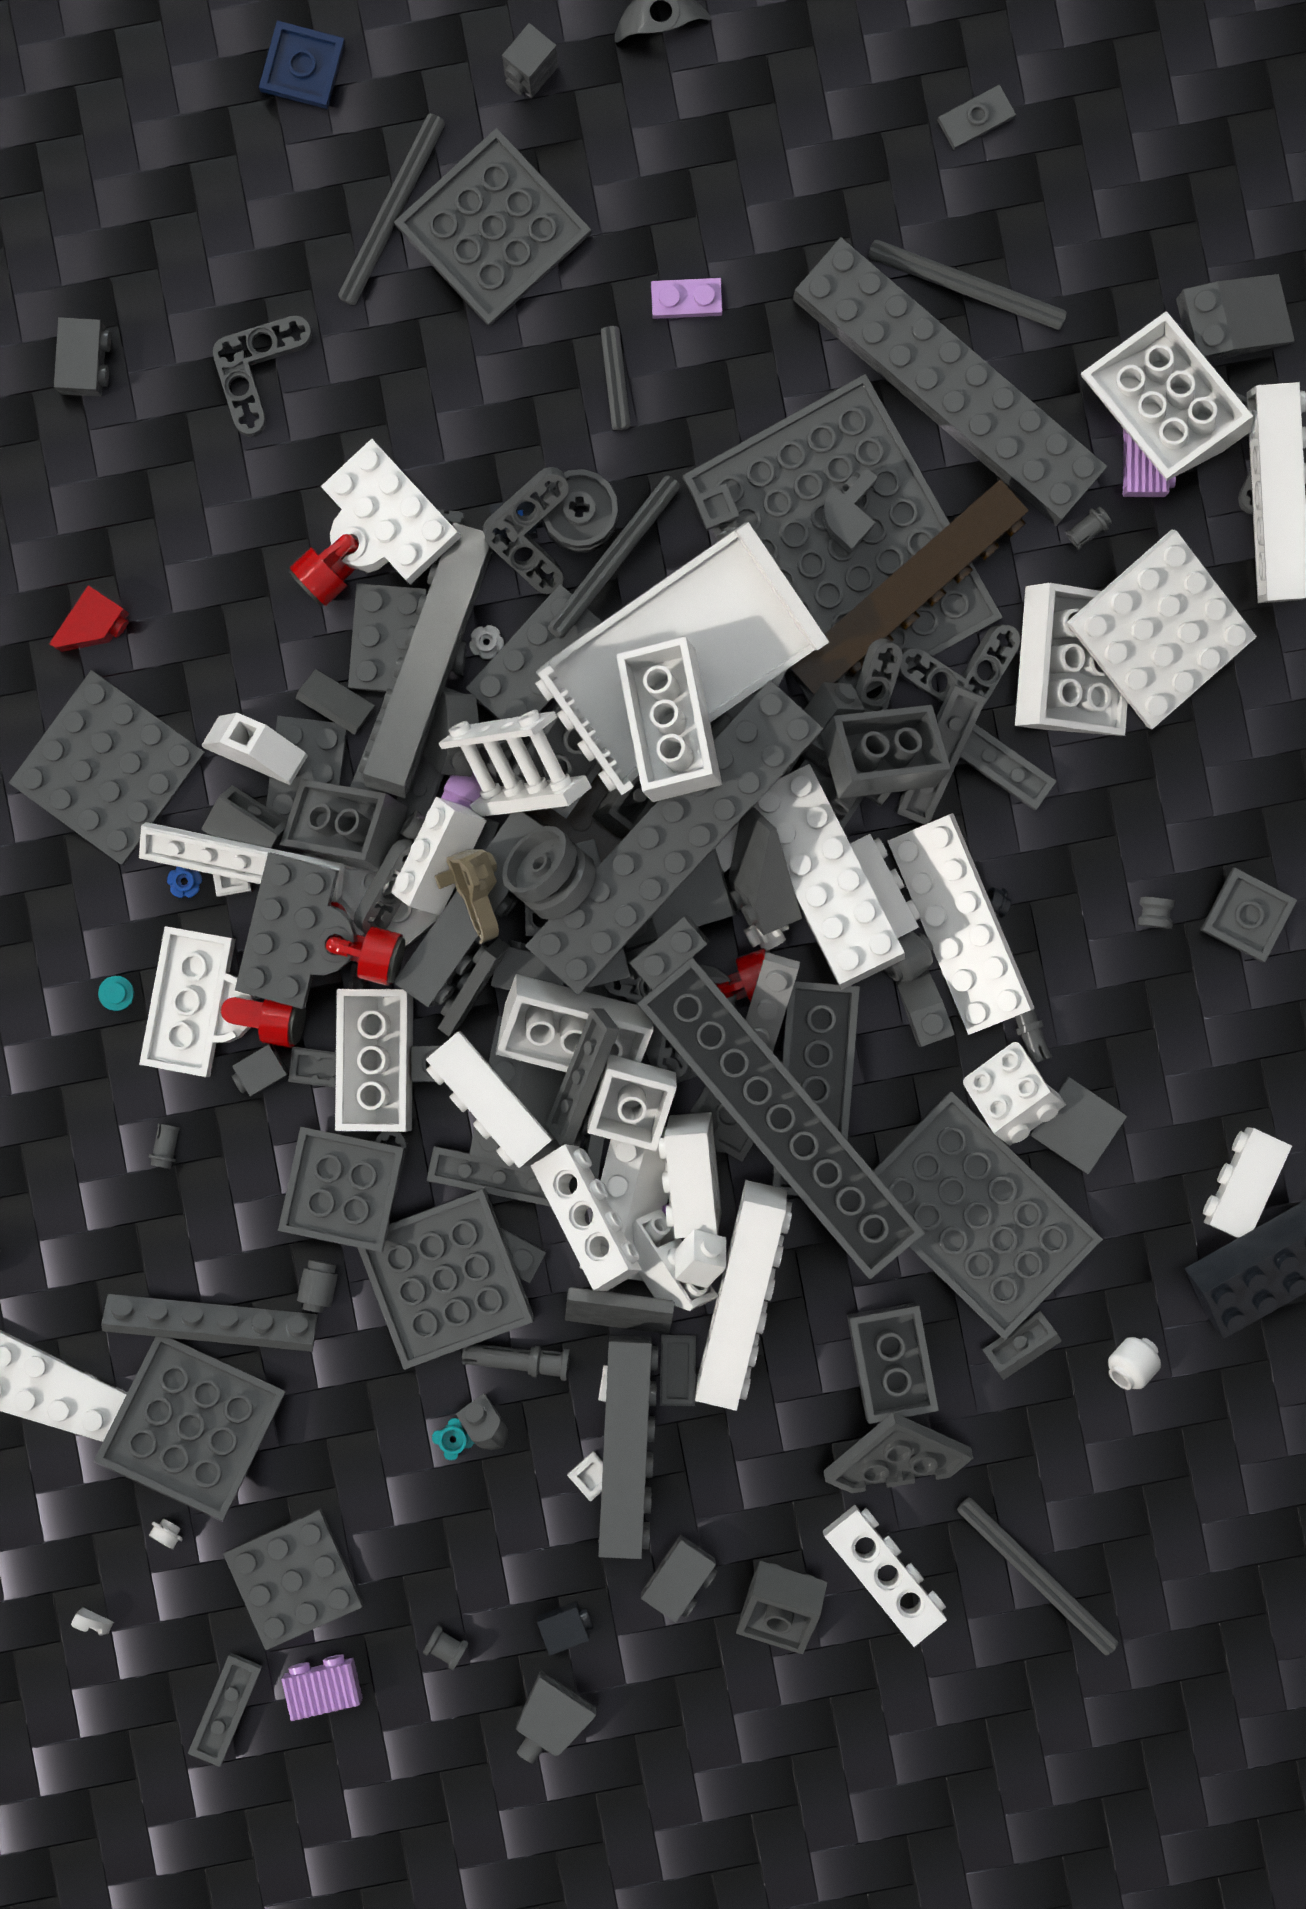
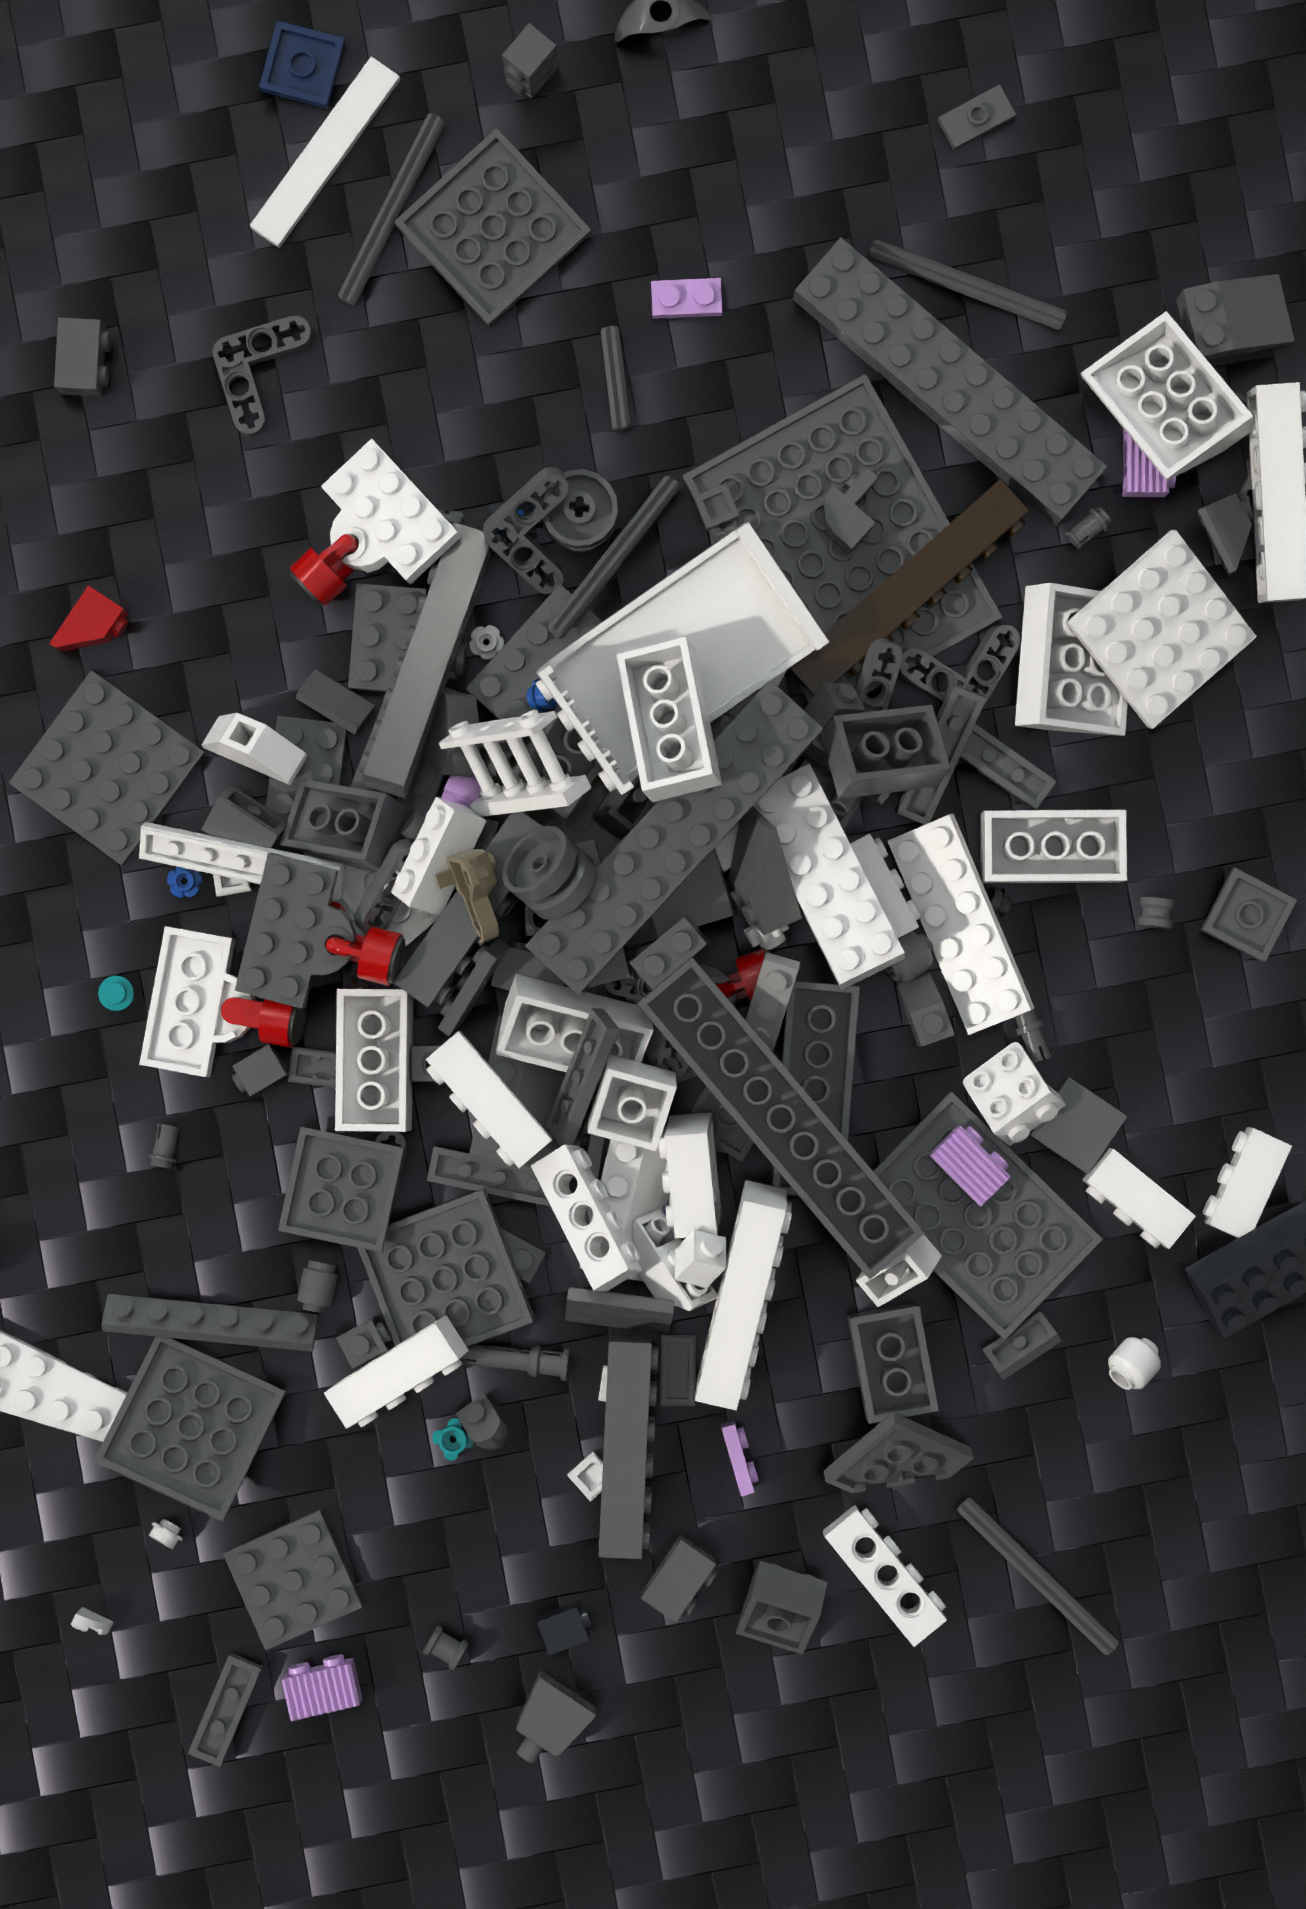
(325, 152): none -> white tile
(364, 1342): none -> dark grey bracket
(396, 1372): none -> white brick
(537, 700): none -> blue plate
(736, 1442): none -> lavender plate
(902, 1273): none -> white brick
(970, 1164): none -> lavender brick
(1053, 846): none -> white brick
(1137, 1199): none -> white brick
(1227, 529): none -> dark grey slope

